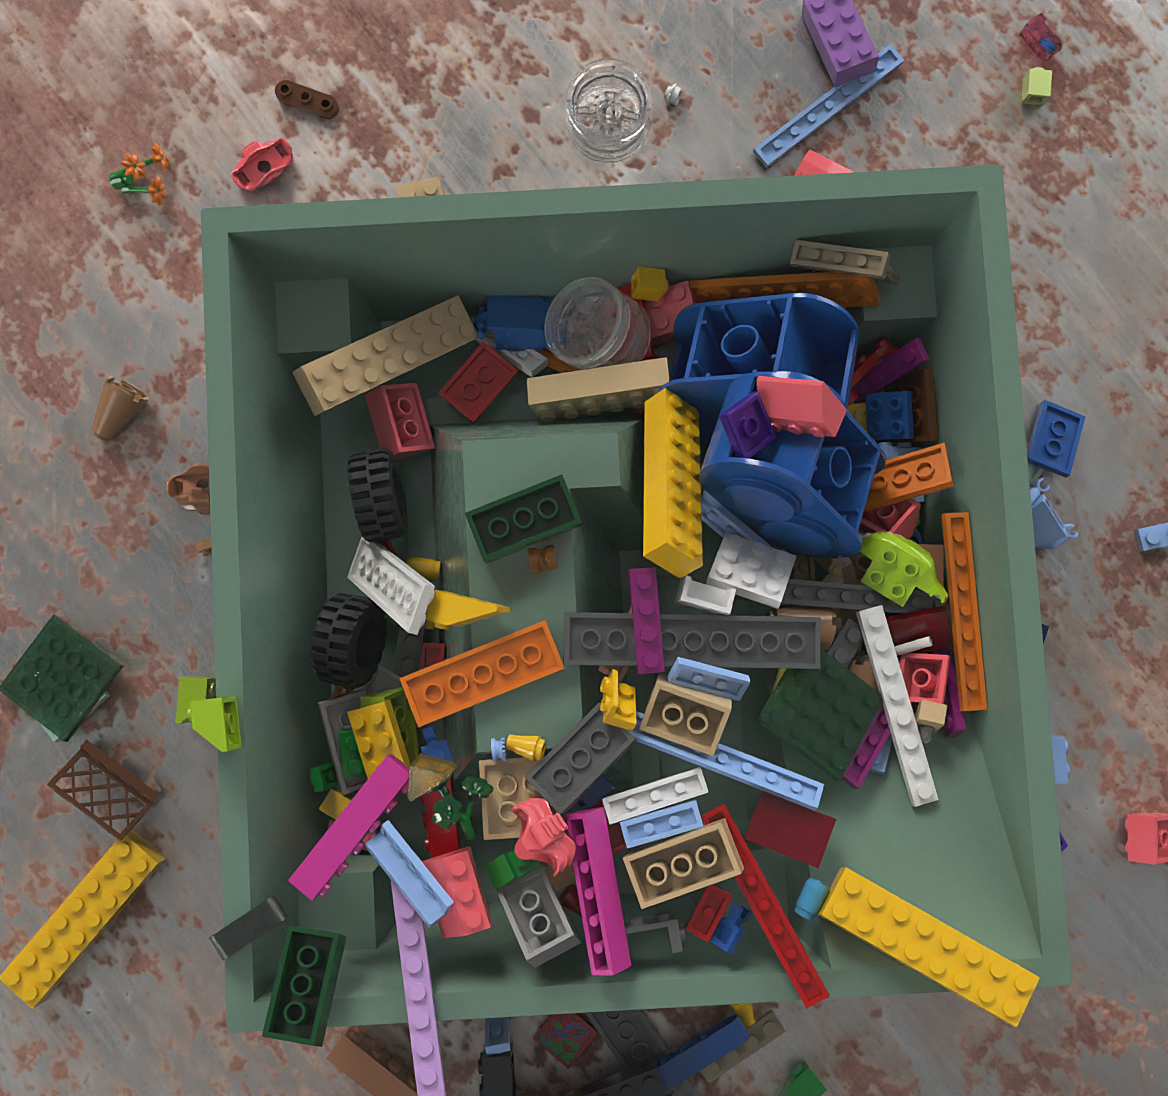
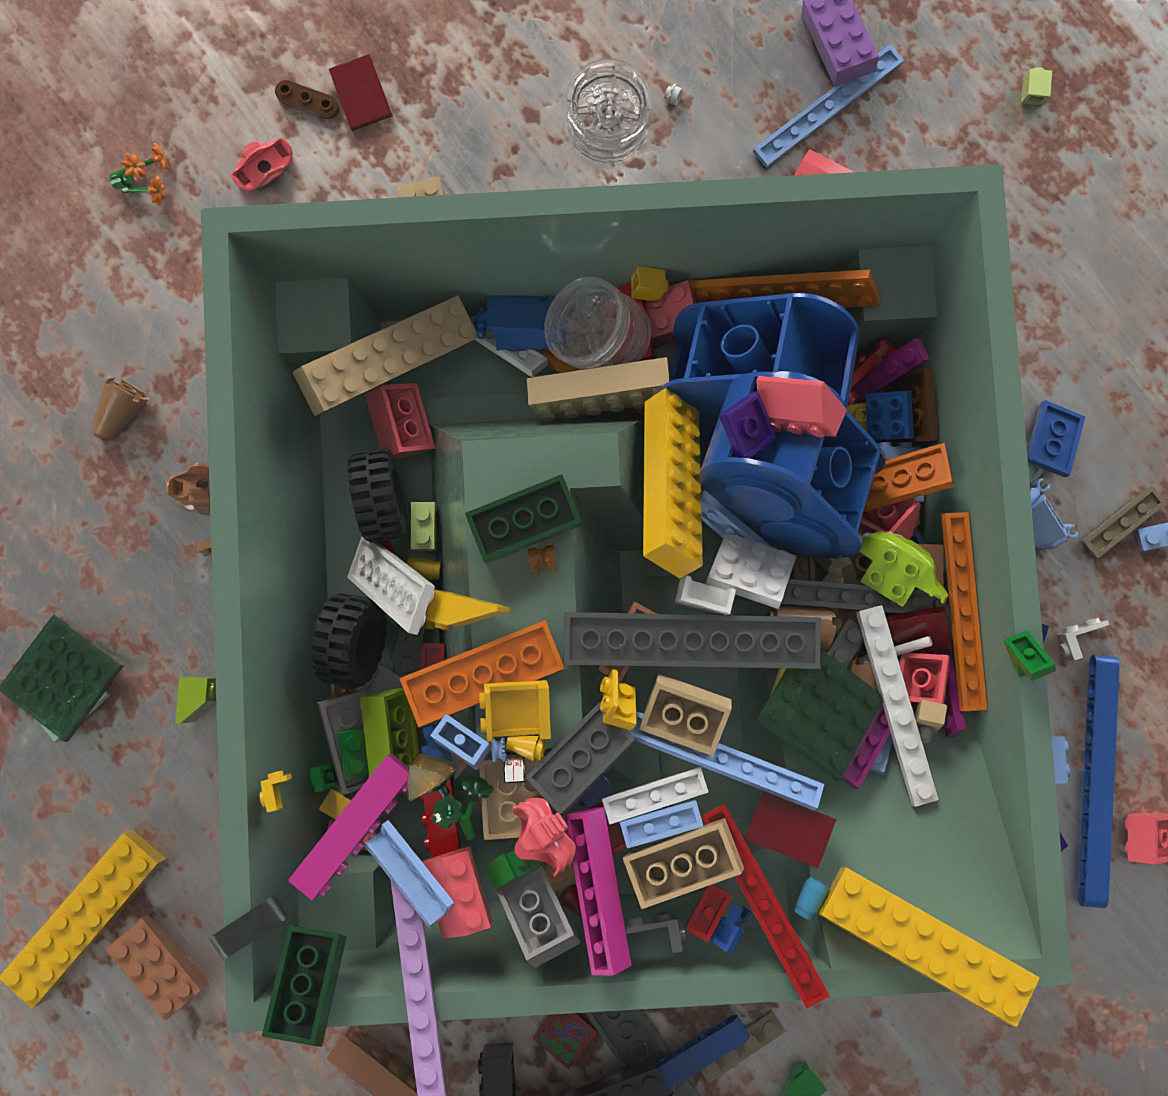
(120, 777): reddish brown fence -> none
(157, 966): none -> nougat brick
(217, 721): lime slope -> none
(270, 794): none -> yellow bracket
(360, 92): none -> dark red tile
(377, 735): yellow plate -> none
(424, 526): none -> yellowish green brick
(461, 742): none -> light blue brick
(478, 382): red plate -> none
(497, 1035): light blue plate -> none
(514, 768): none -> white sticker
(515, 709): none -> yellow panel
(646, 620): magenta plate -> none
(708, 679): light blue plate -> none
(745, 1013): yellow cone -> none
(842, 259): dark tan fence -> none
(1028, 656): none -> green slope
(1041, 38): clear pink leg -> none
(1069, 645): none -> white bracket
(1098, 781): none -> blue beam
(1123, 522): none -> dark tan plate

